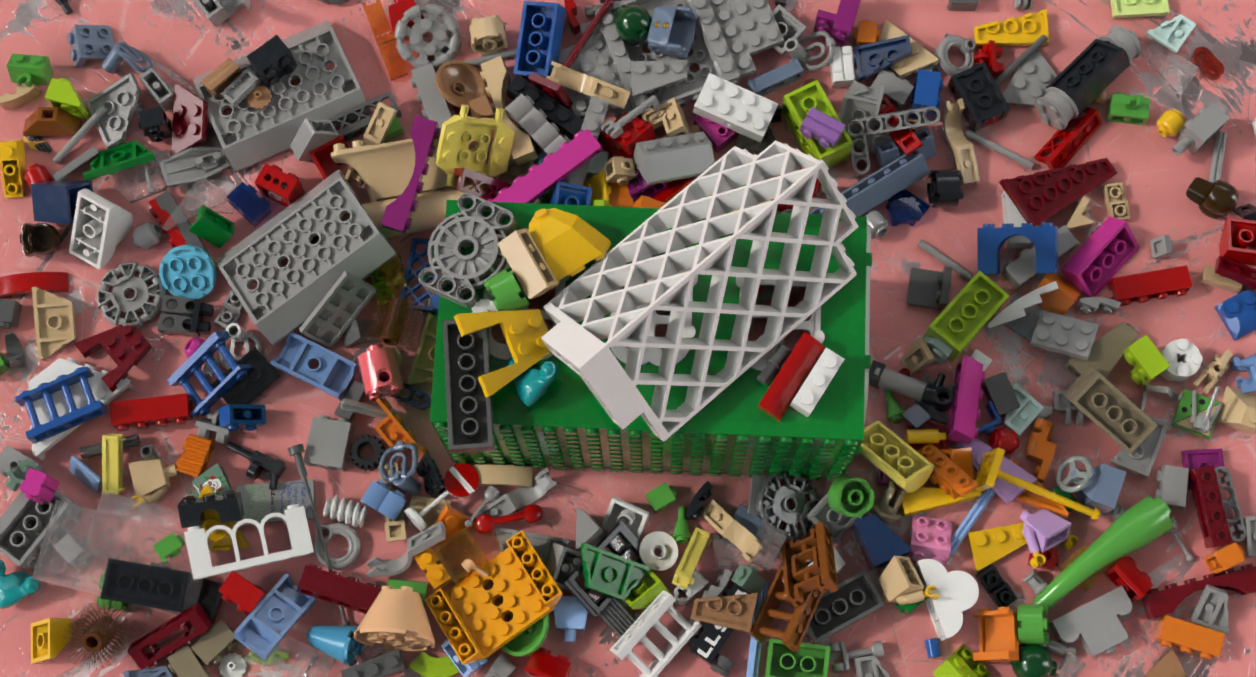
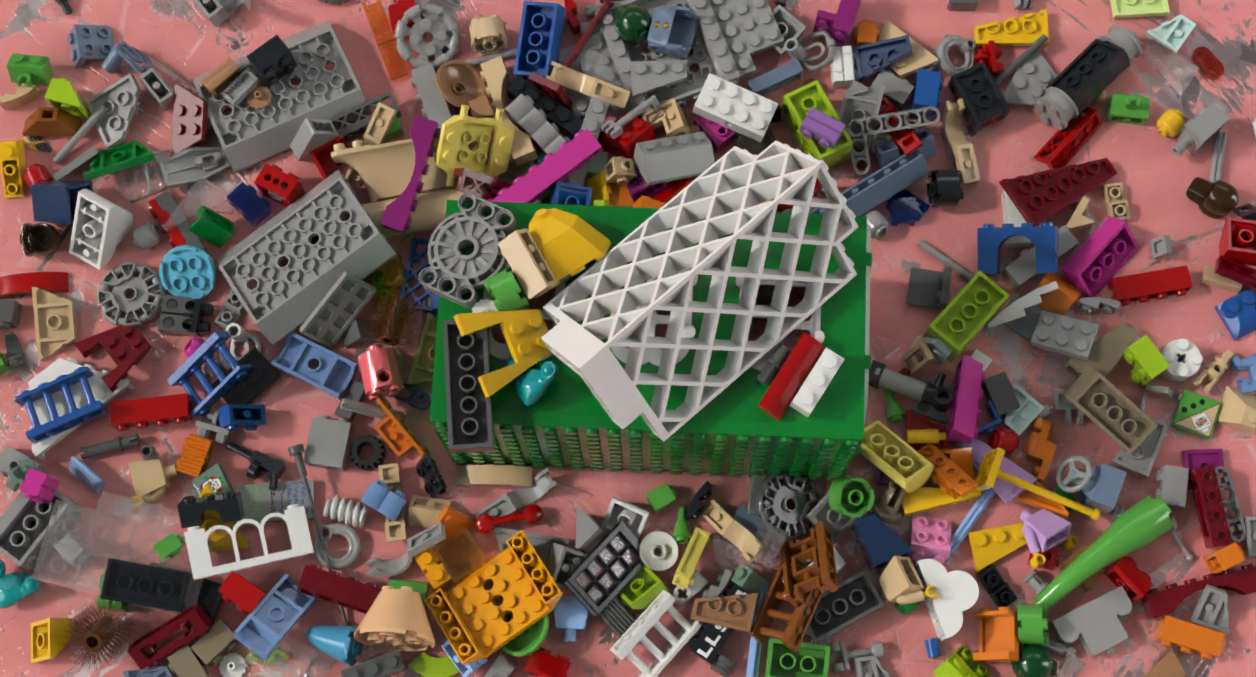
(112, 463): light yellow container -> none
(155, 124): black brick -> none
(401, 479): sand blue piece -> none
(459, 480): piece -> none
(468, 564): light nougat hand -> none
(490, 495): light grey hinge -> none
(610, 572): green wing -> none
(915, 416): dark blue slope -> none
(999, 149): light grey bar -> none
(1204, 422): light grey plant -> none

